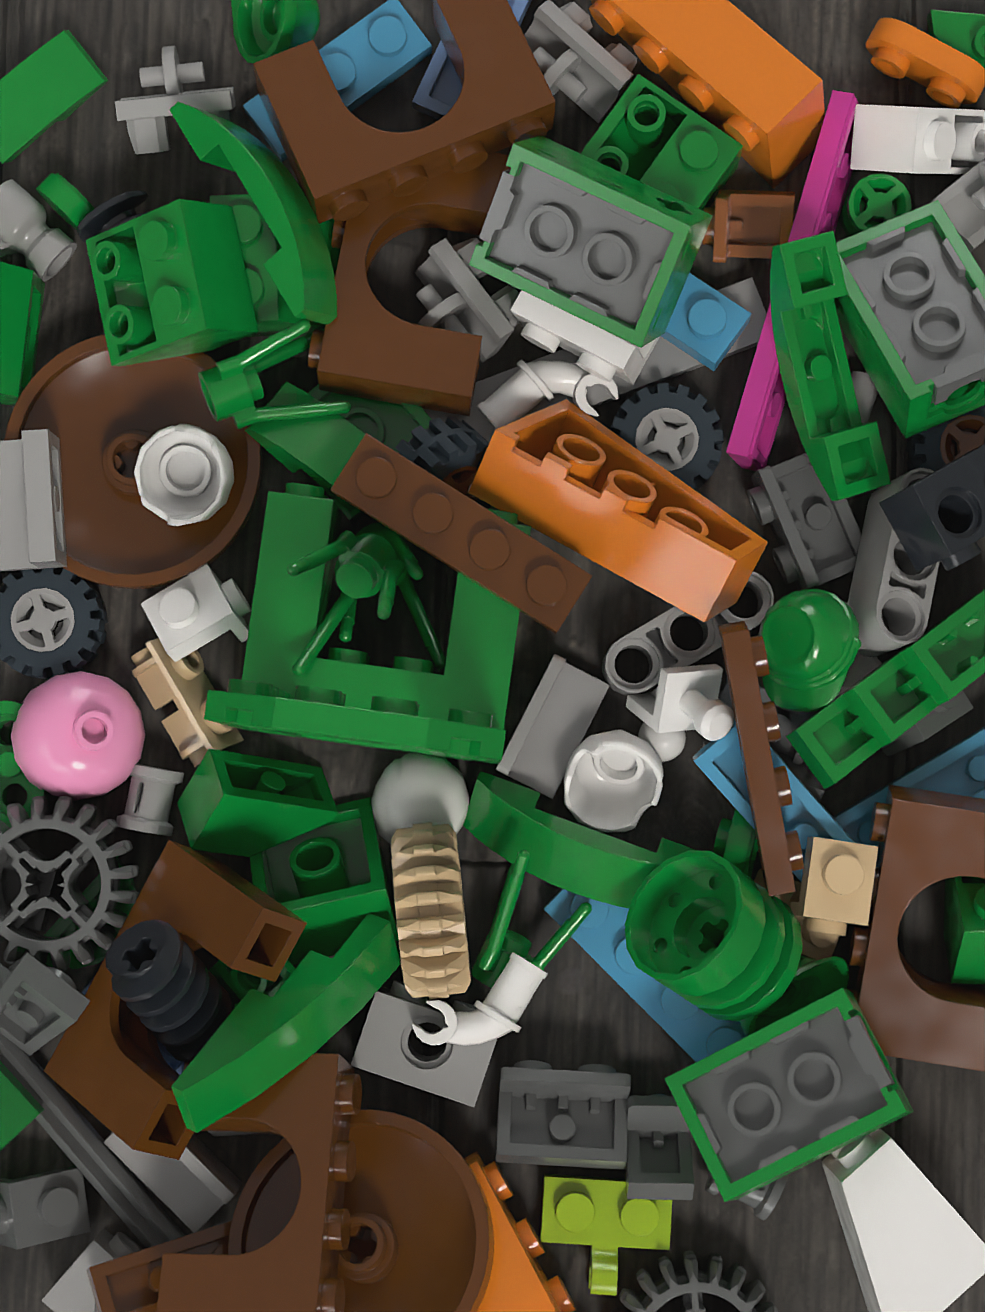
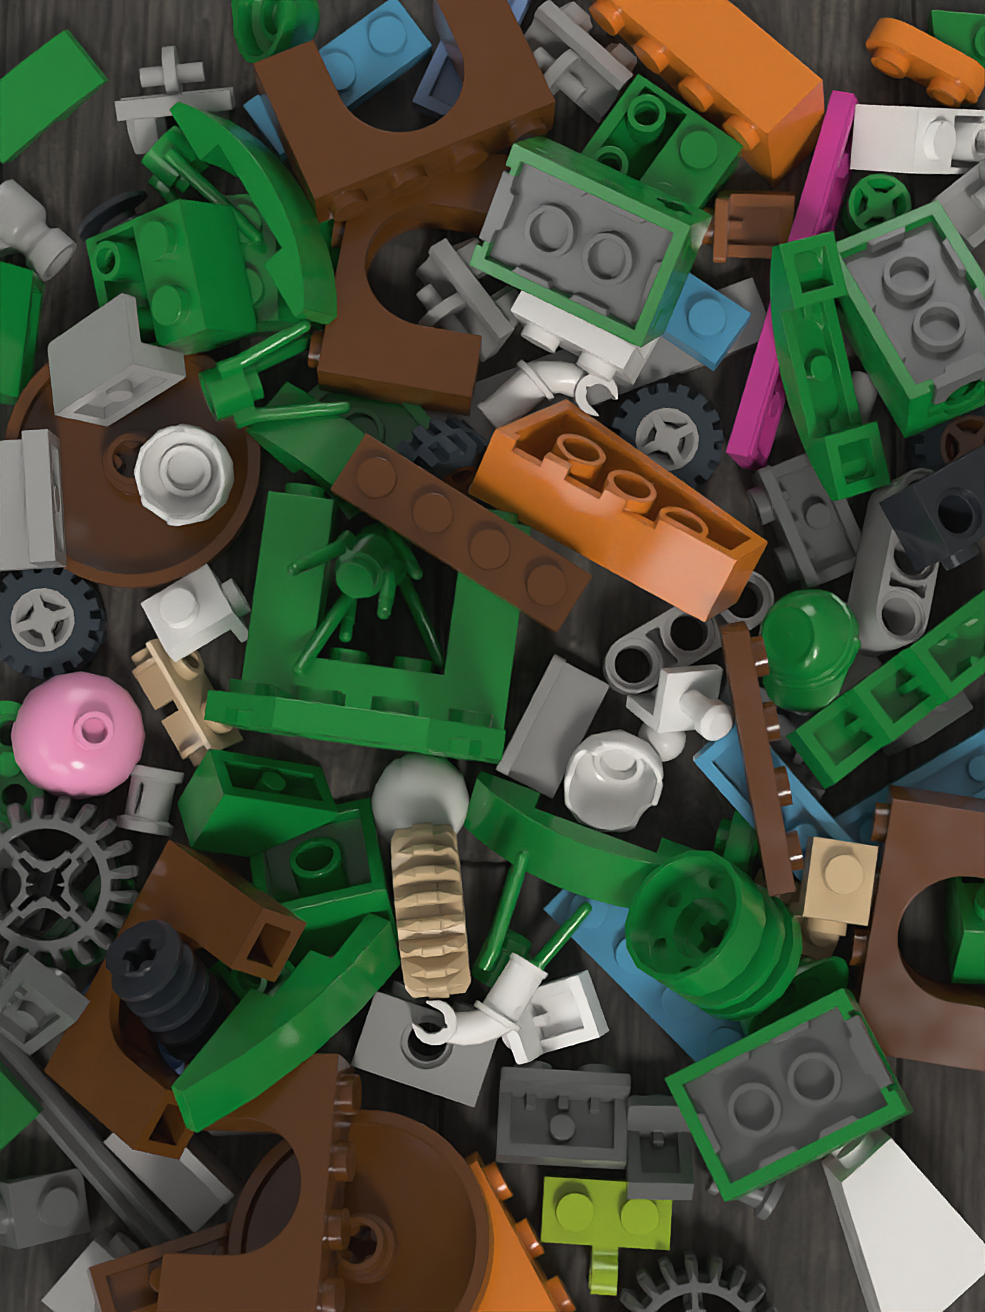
(64, 199): green tile -> none
(104, 367): none -> light grey panel
(178, 166): none -> green plant
(557, 1017): none -> white bracket

